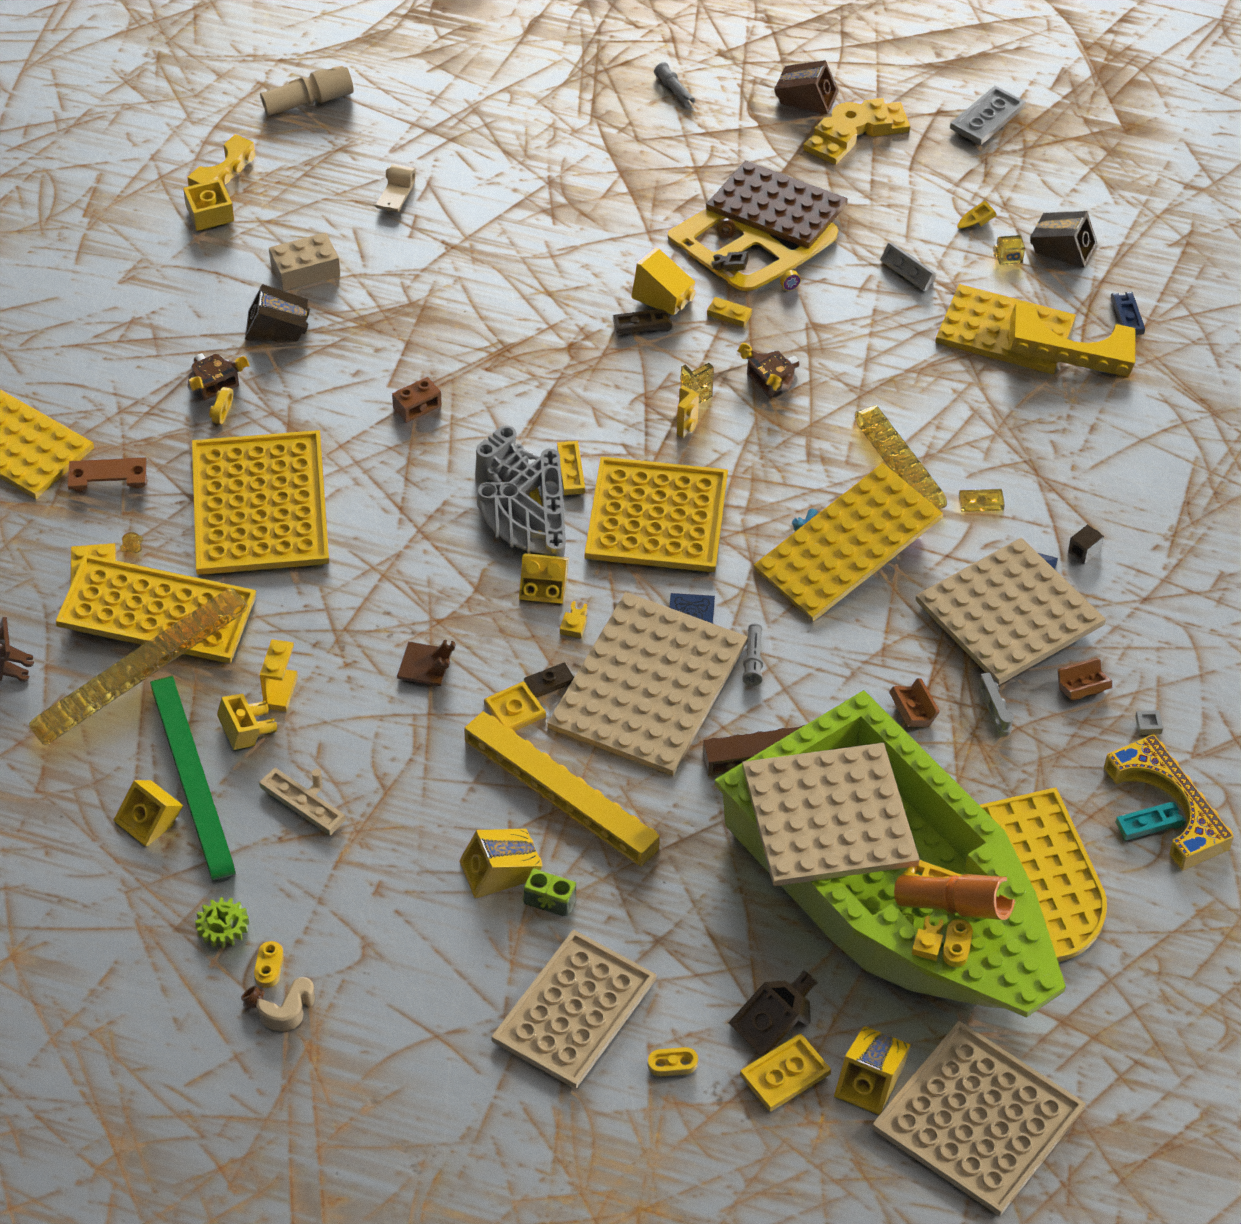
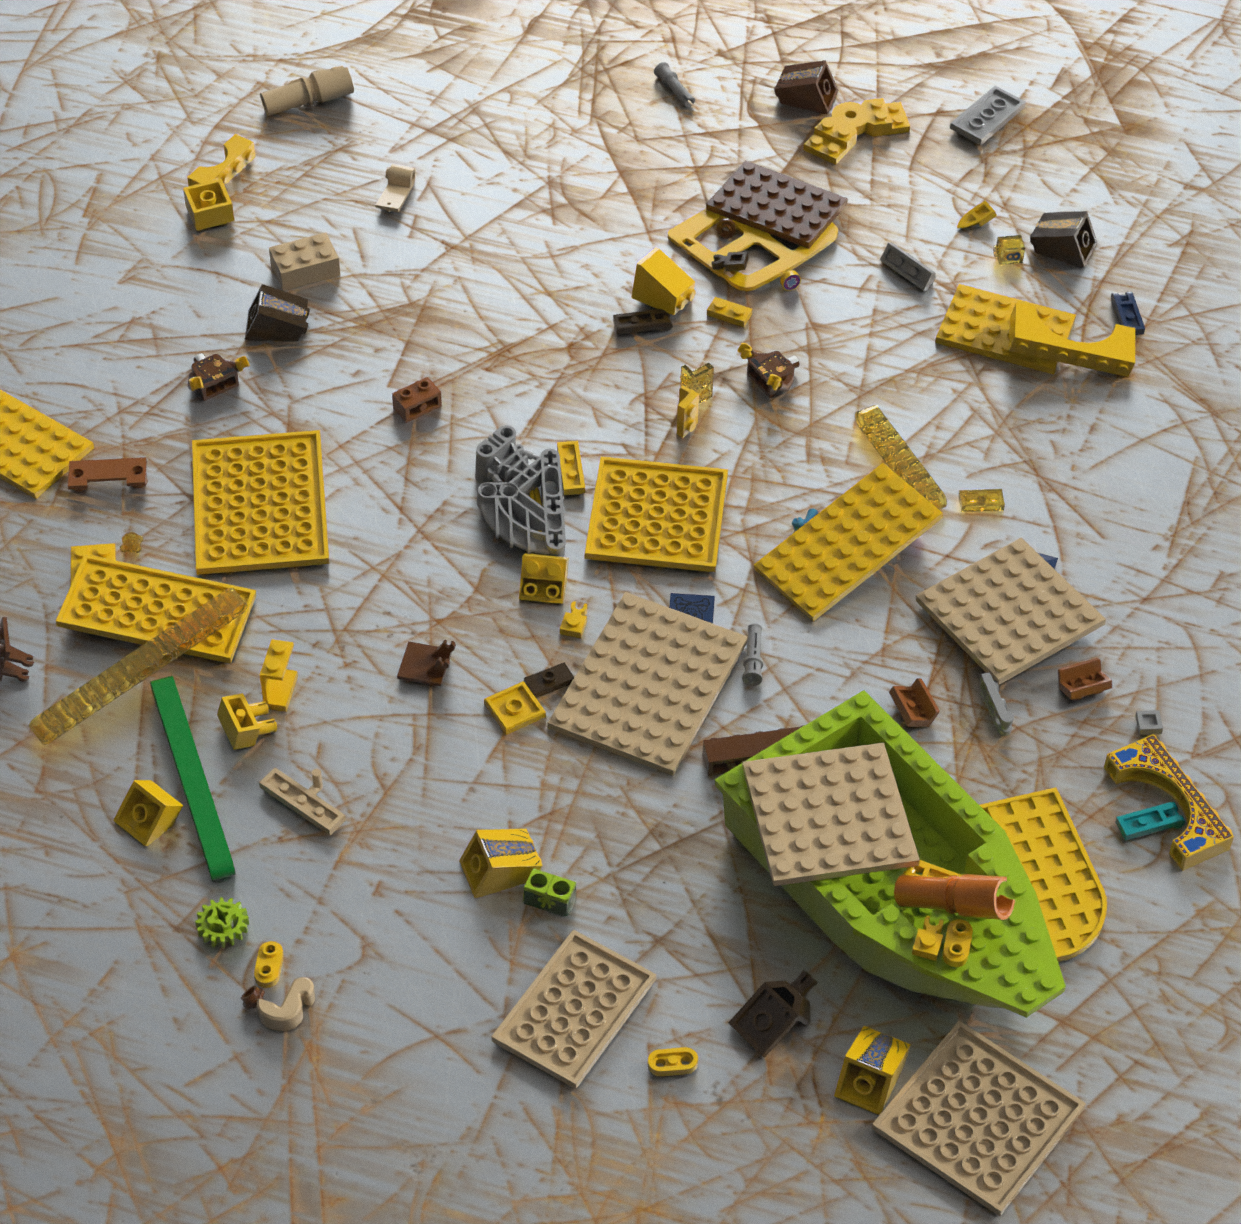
(222, 405): yellow plate -> none
(562, 788): yellow brick -> none
(785, 1072): yellow plate -> none
(1085, 544): dark brown brick -> none

